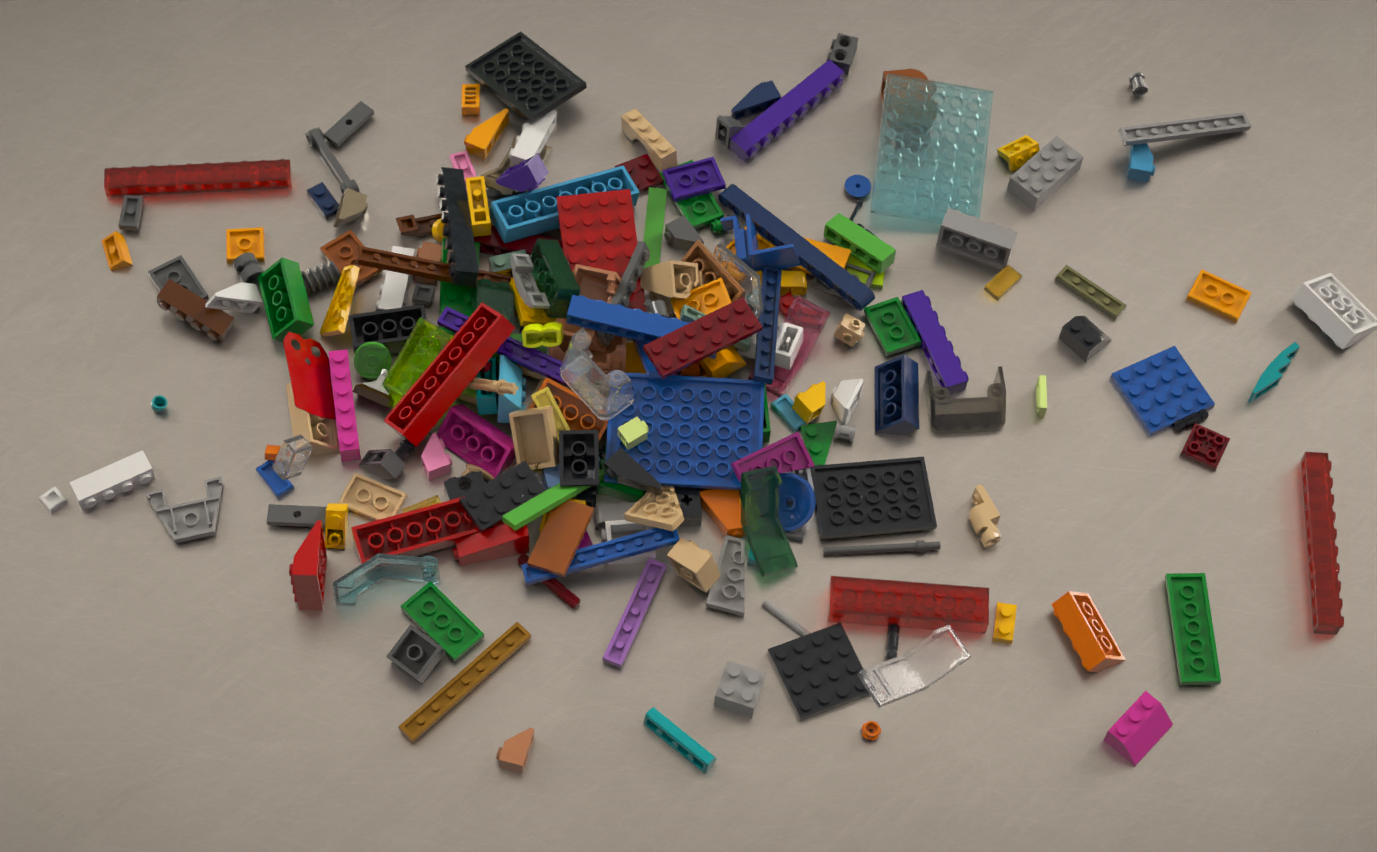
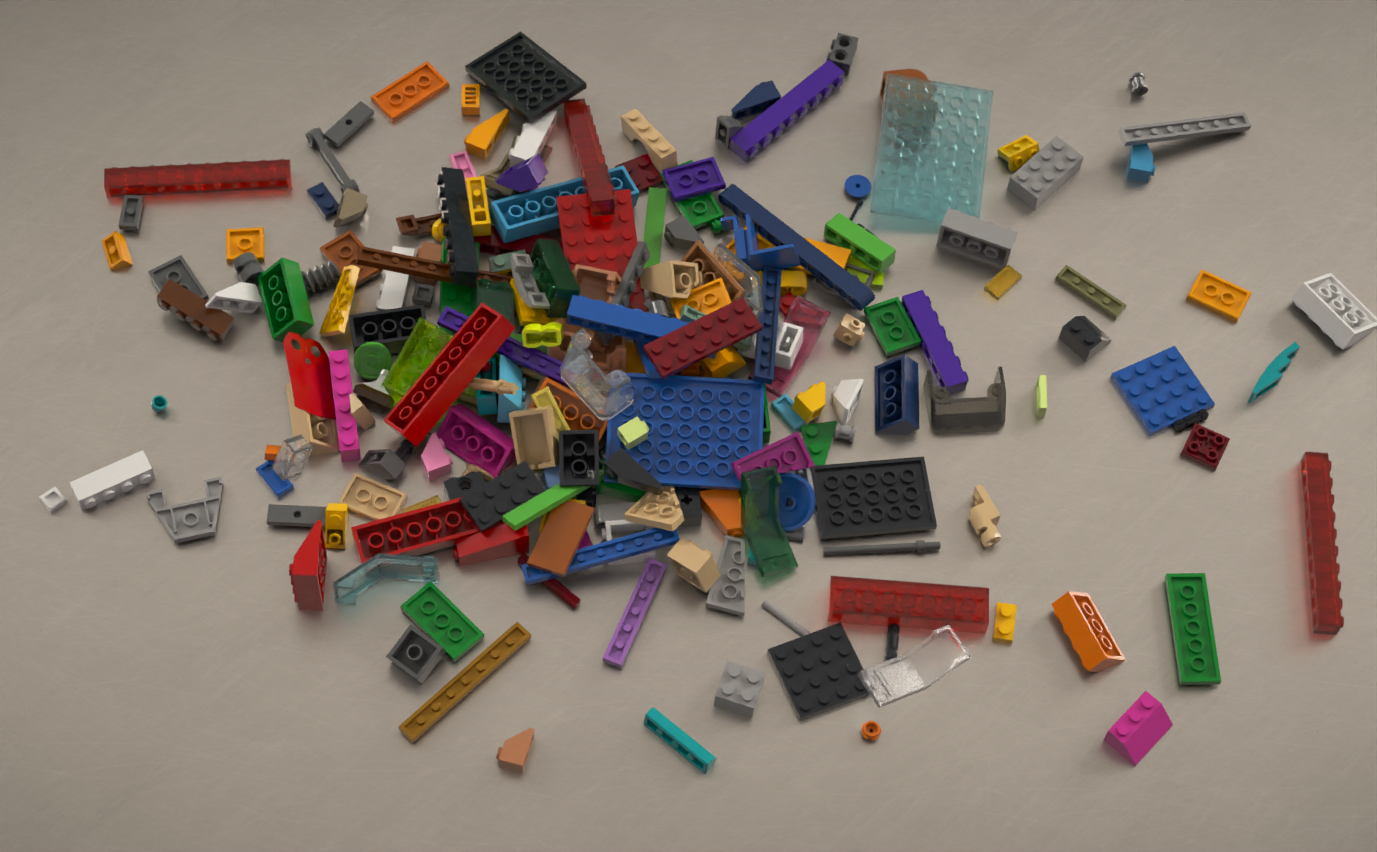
(360, 413): none -> tan slope
(410, 91): none -> orange tile
(590, 158): none -> clear red brick

